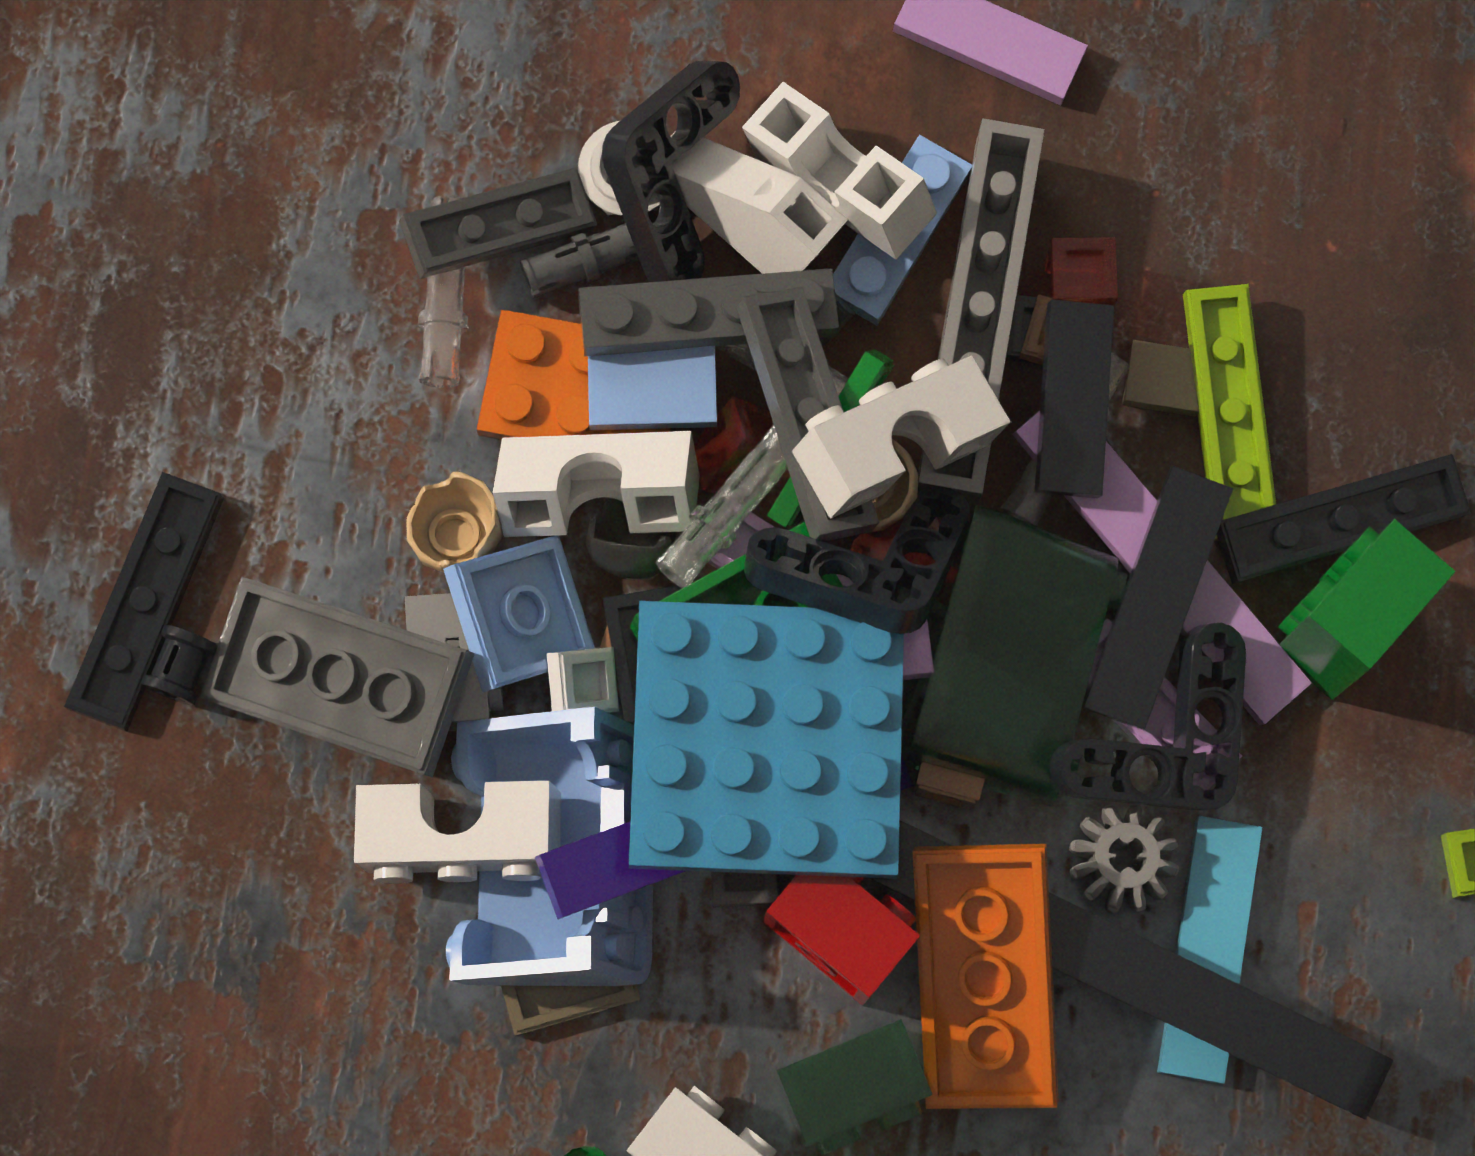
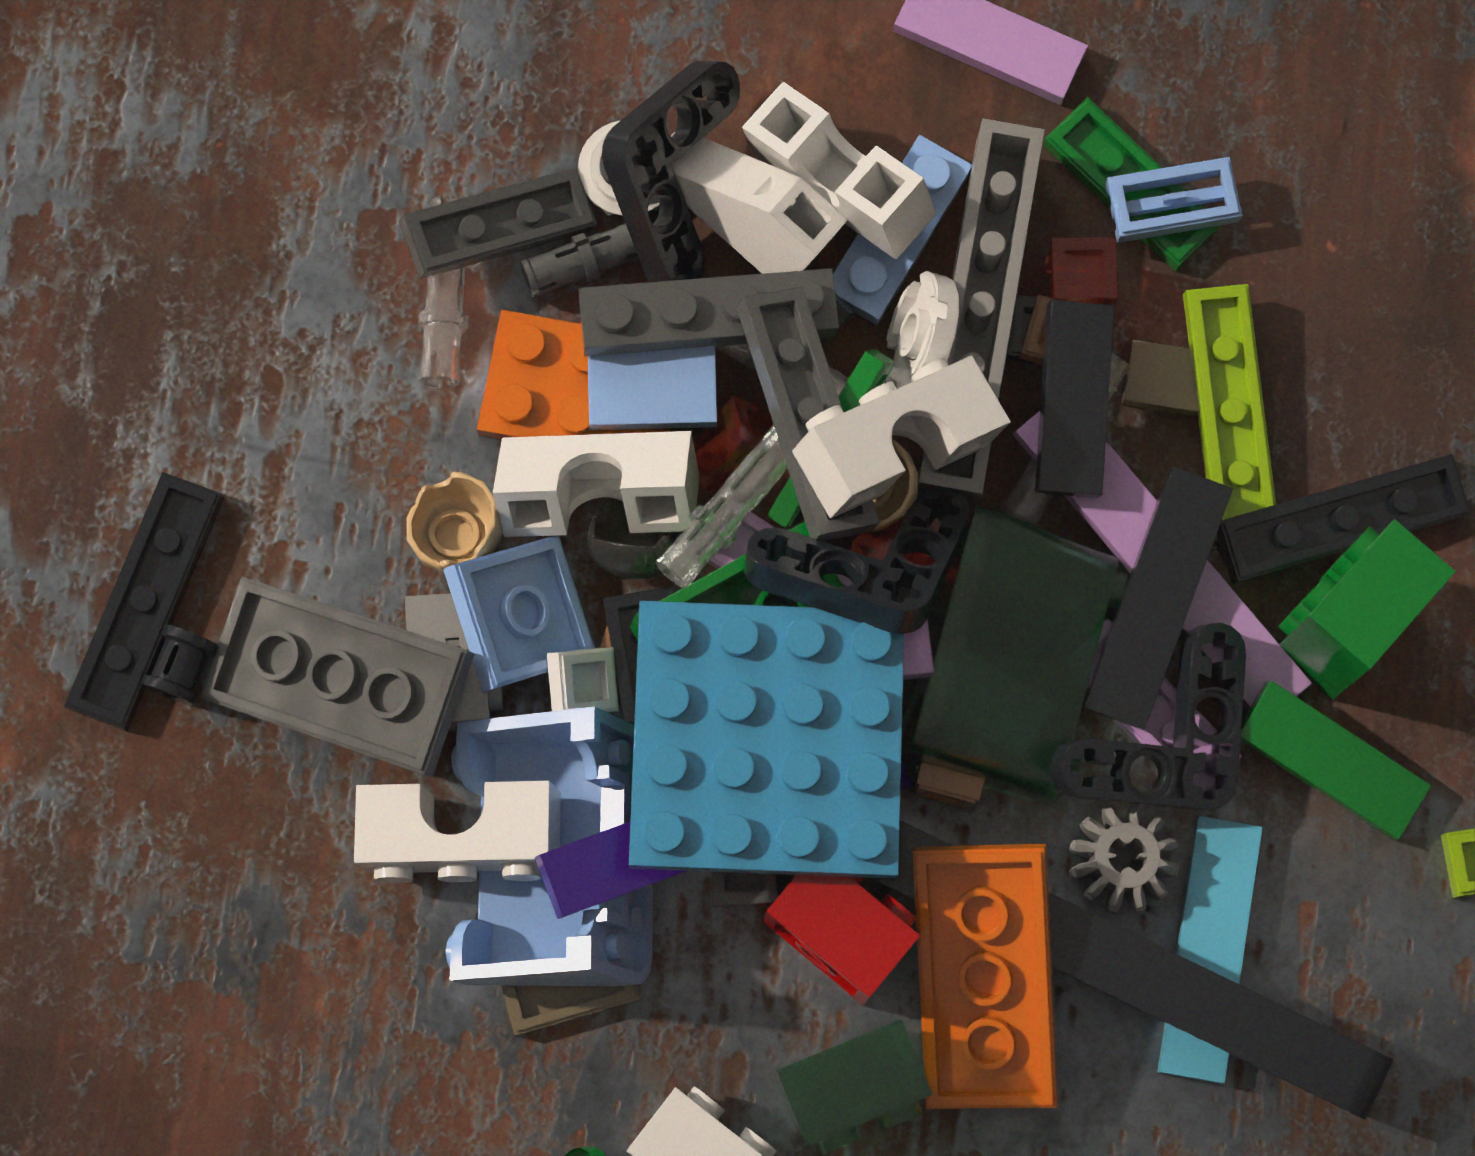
(922, 325): none -> white tile
(1098, 149): none -> green tile
(1175, 223): none -> light blue tile
(1332, 760): none -> green tile

